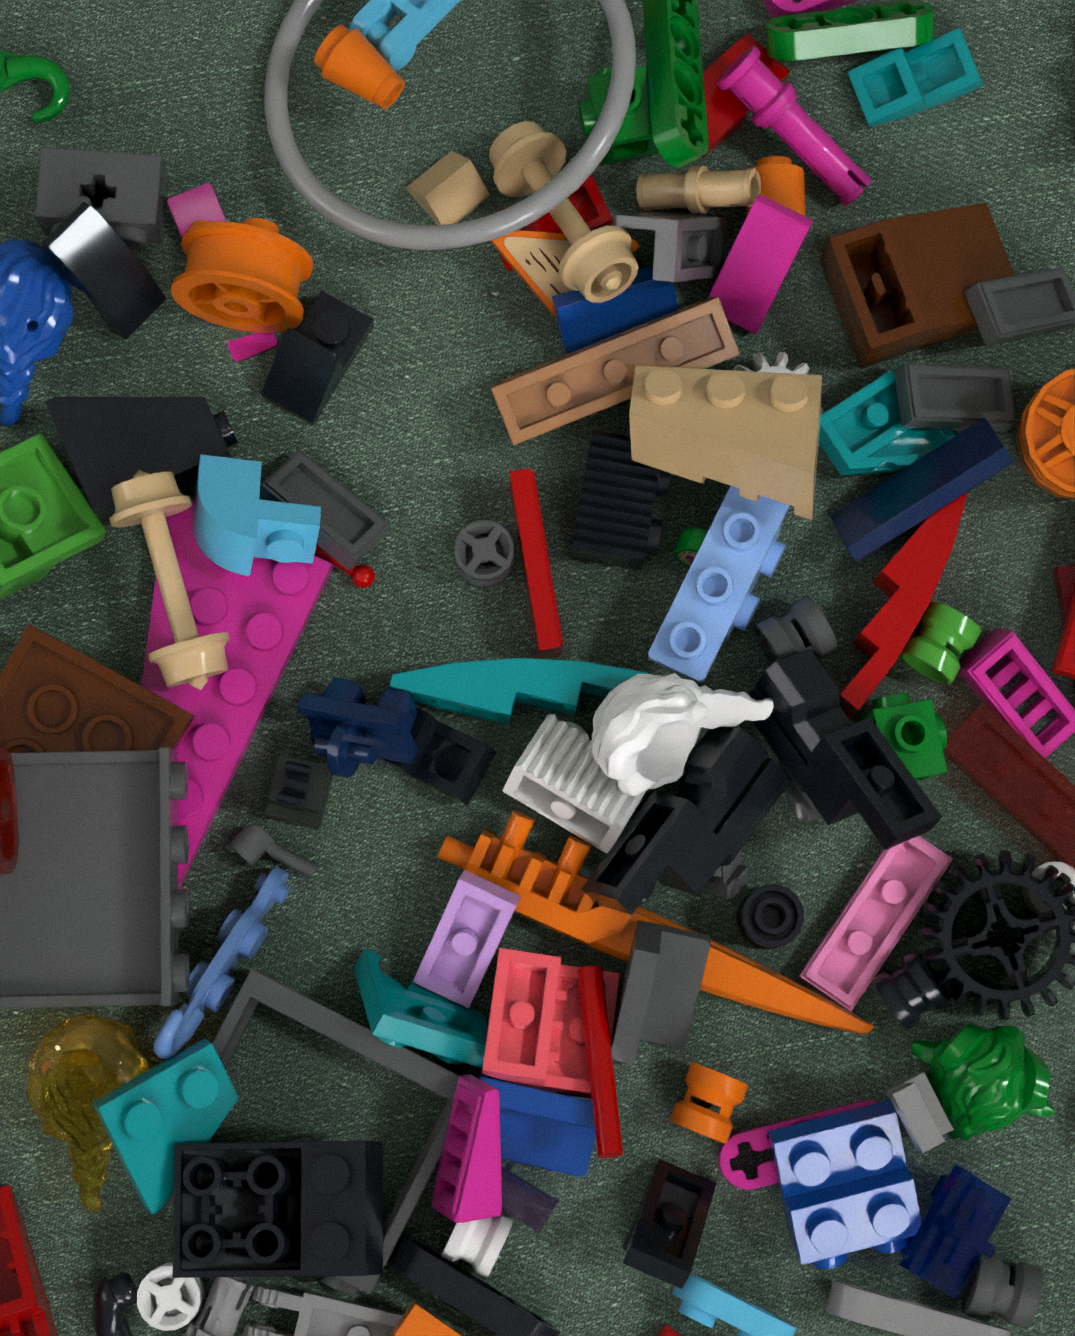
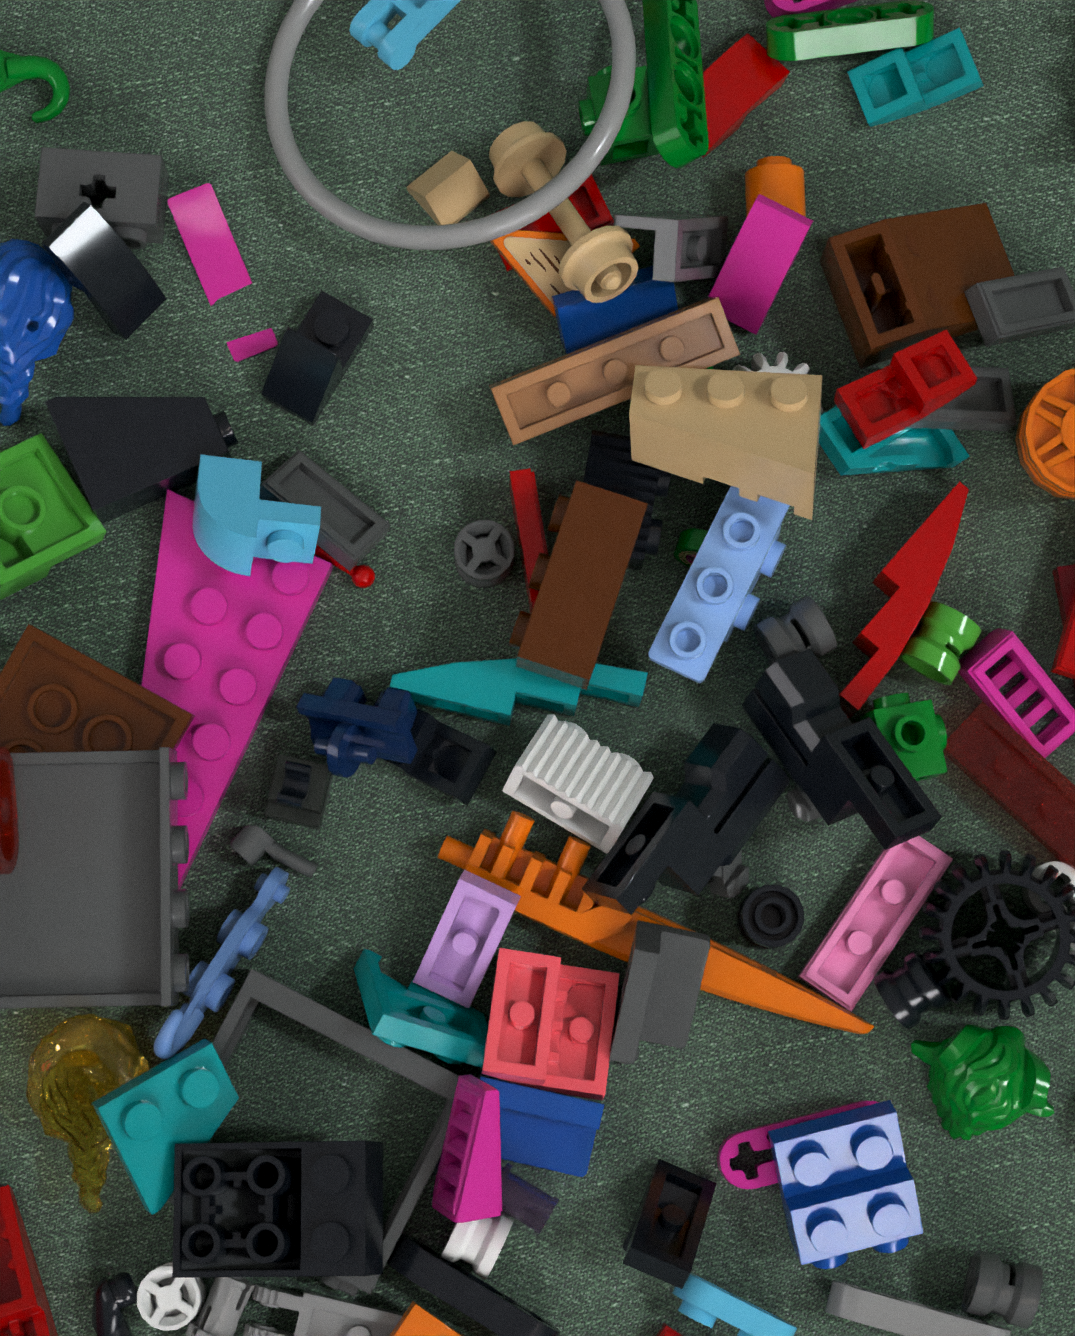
(148, 501): tan piece -> none
(242, 275): orange wheel -> none
(358, 67): orange cone -> none
(577, 583): none -> reddish brown brick
(600, 1062): red bar -> none
(654, 723): white hair -> none
(698, 189): tan pin -> none
(713, 1089): orange wheel -> none
(775, 107): dark pink pin -> none
(906, 390): none -> red slope
(919, 1111): light grey slope -> none
(921, 489): dark blue tile -> none
(955, 1231): clear blue hips -> none

